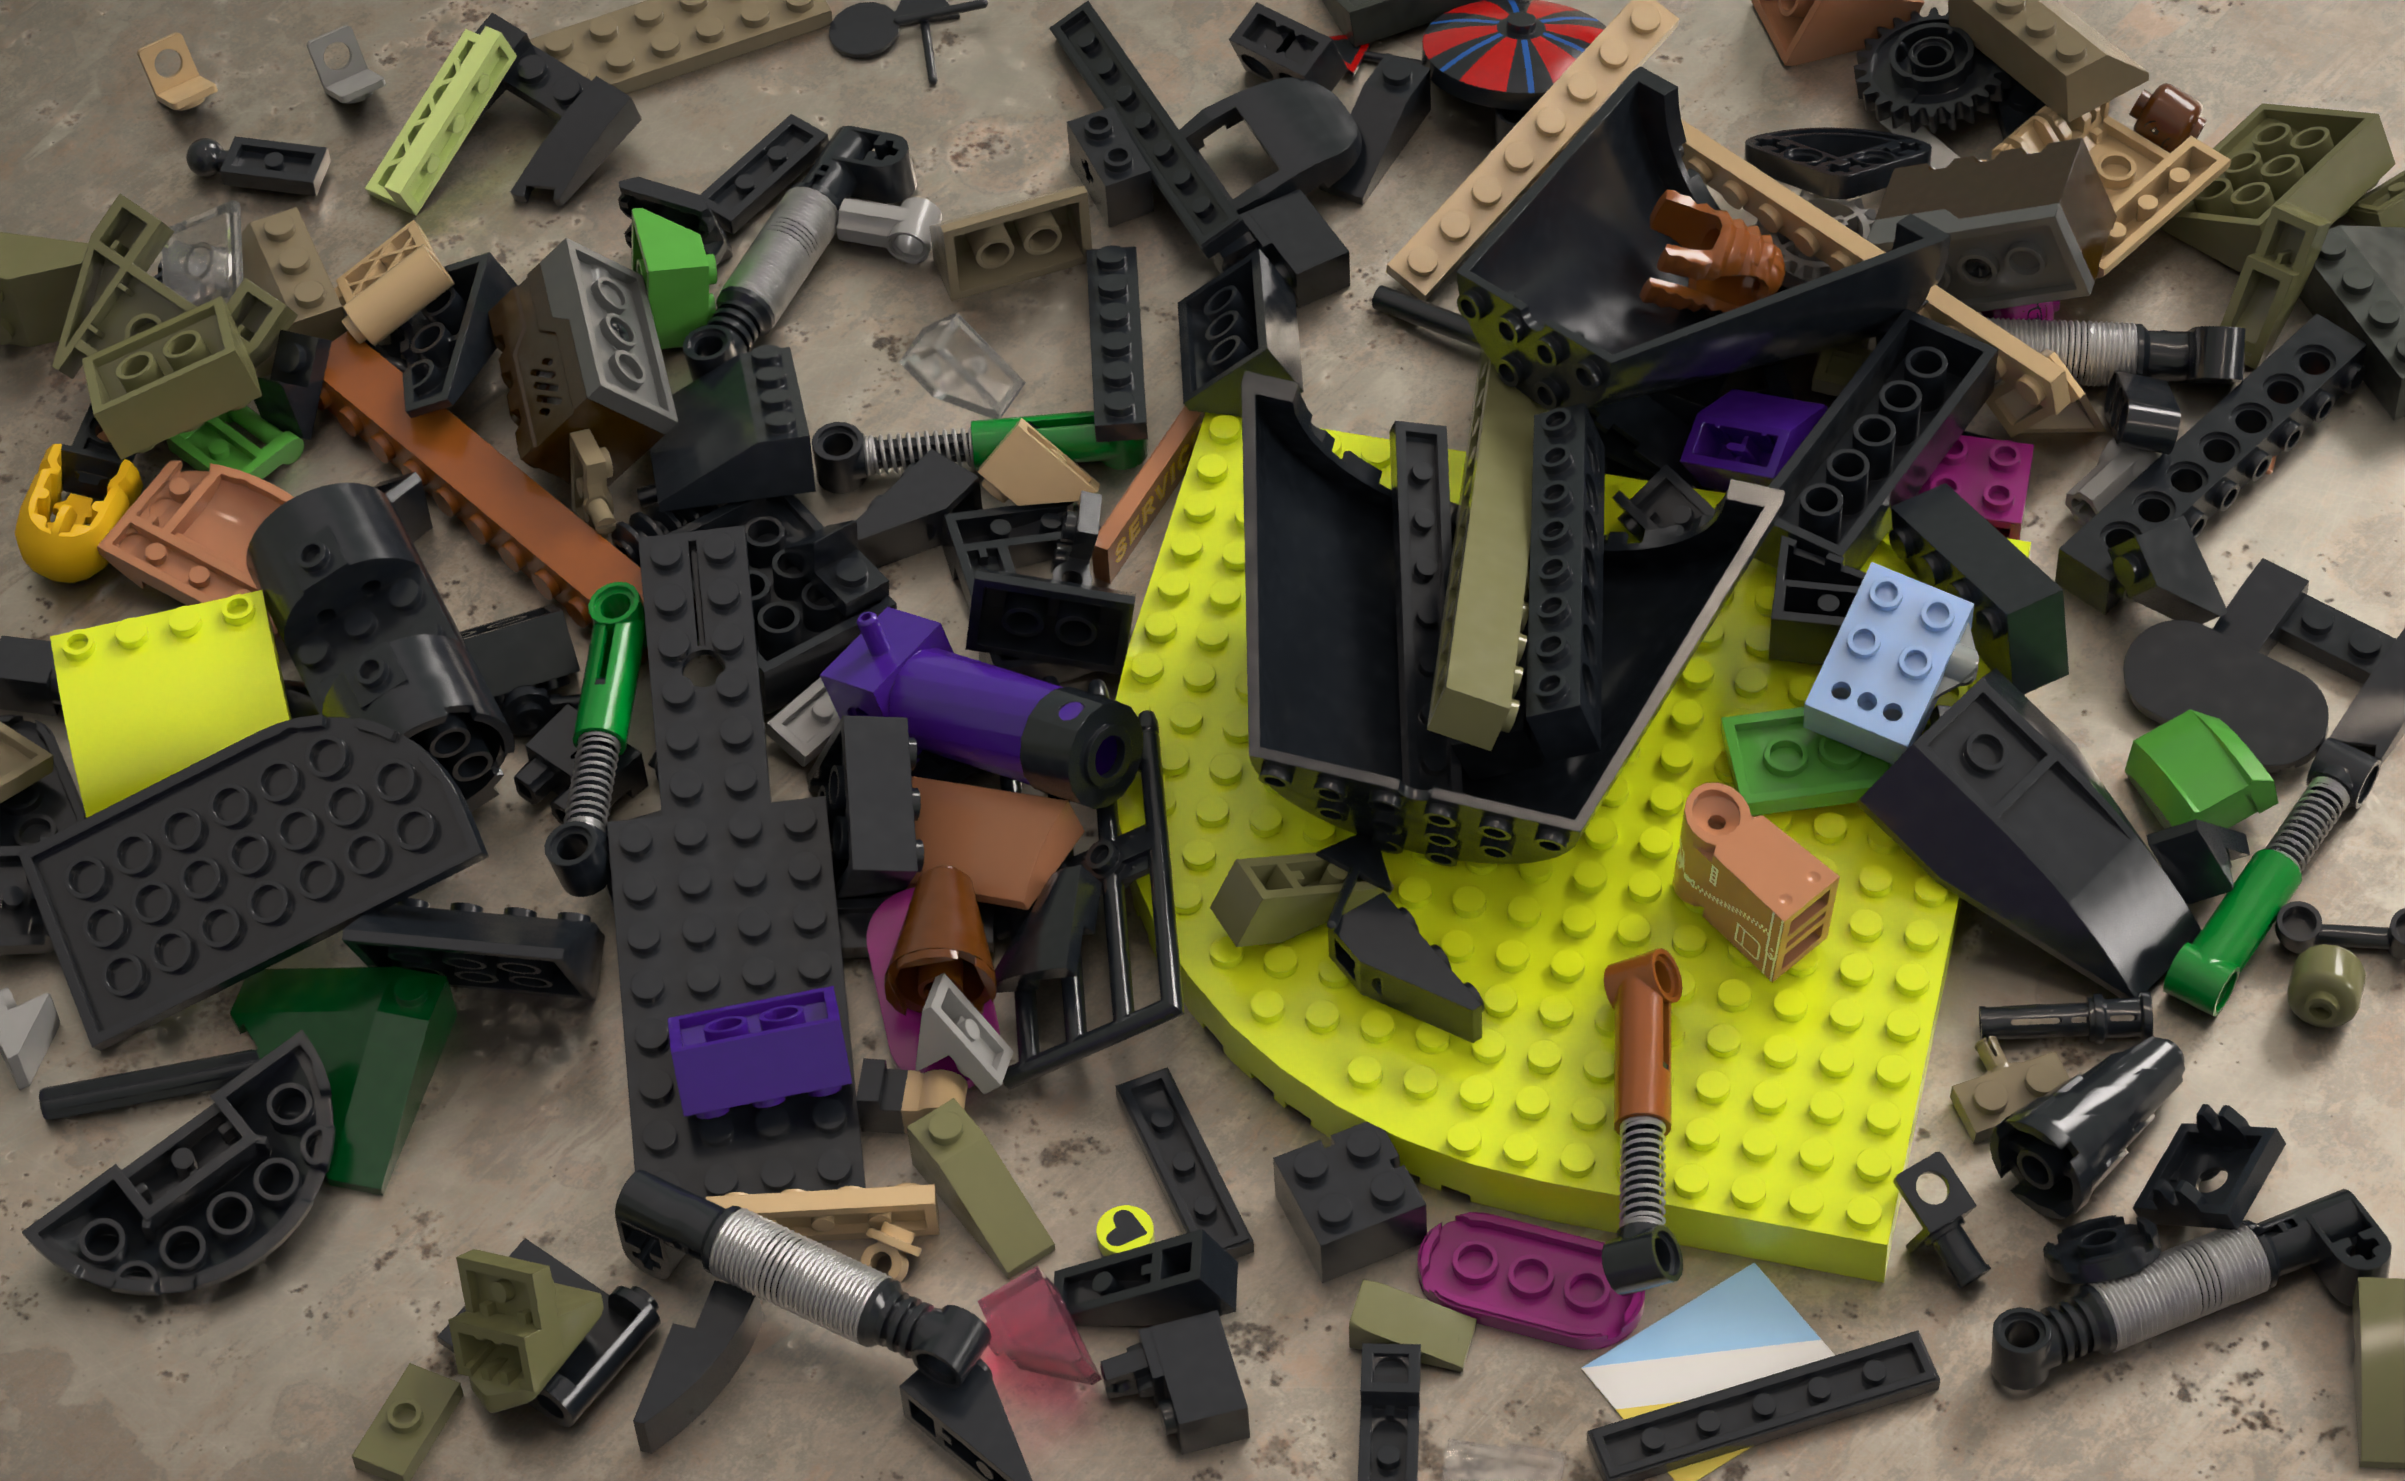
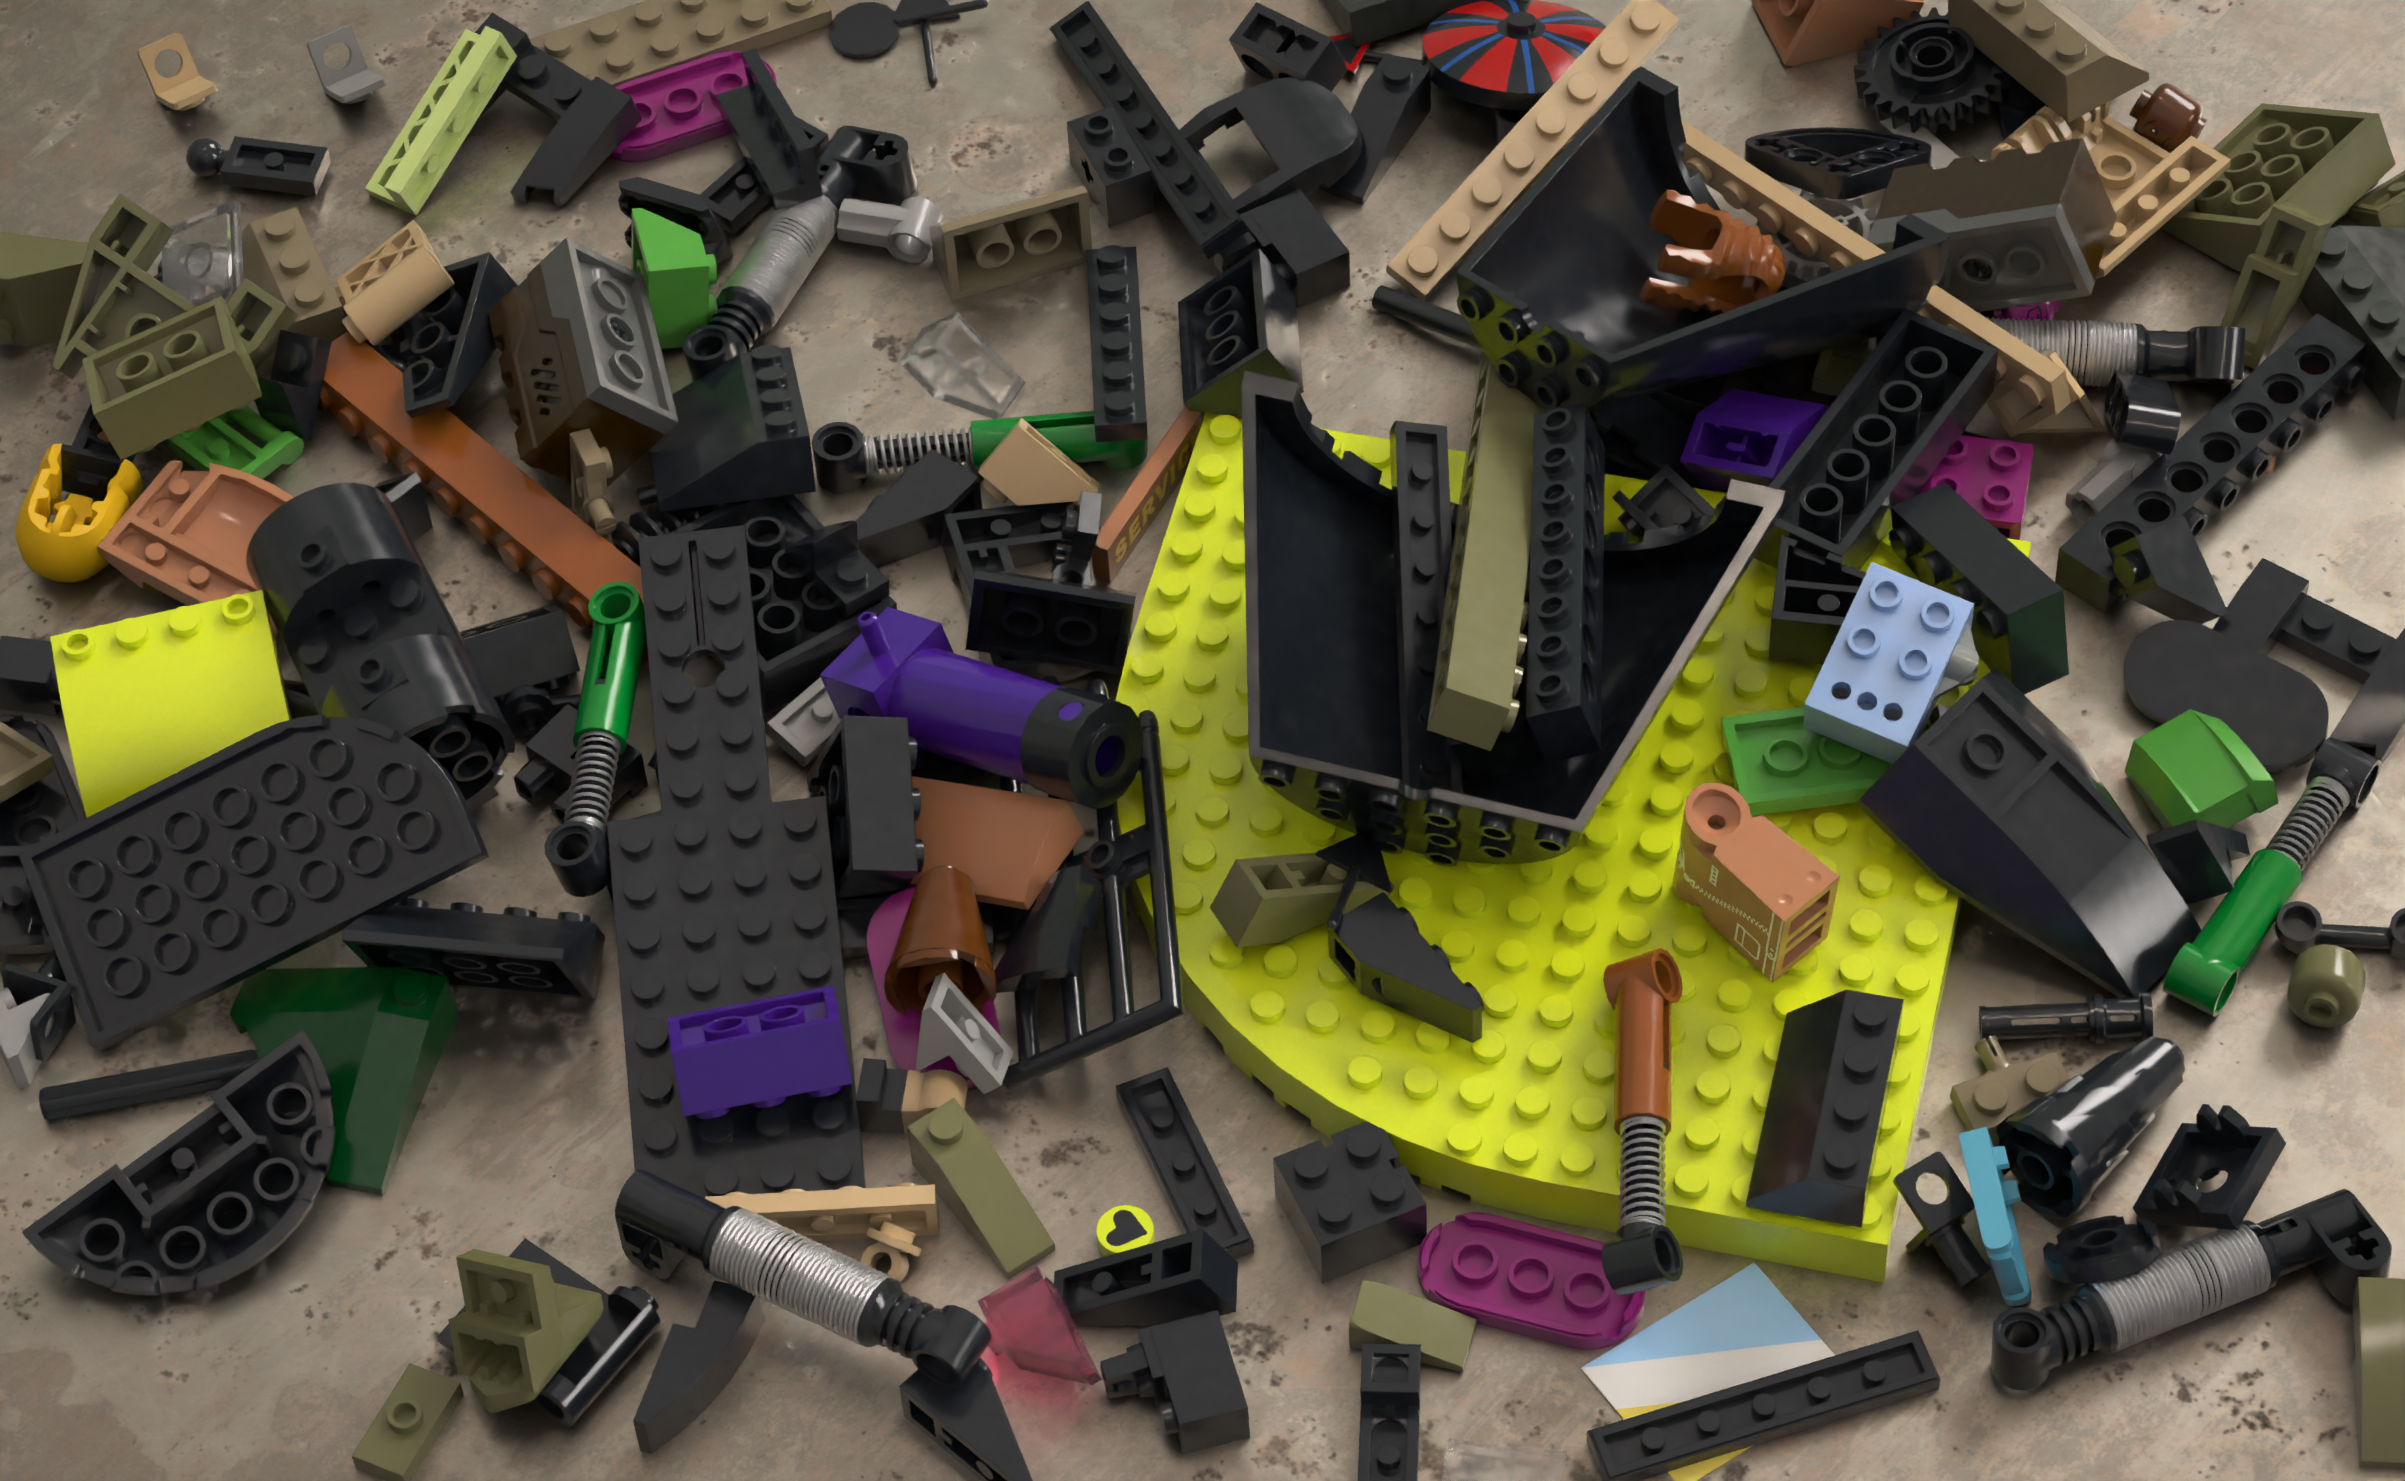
(28, 985): none -> black bracket
(680, 106): none -> magenta tile
(770, 136): none -> black fence
(1827, 1108): none -> black slope
(1995, 1214): none -> medium azure container

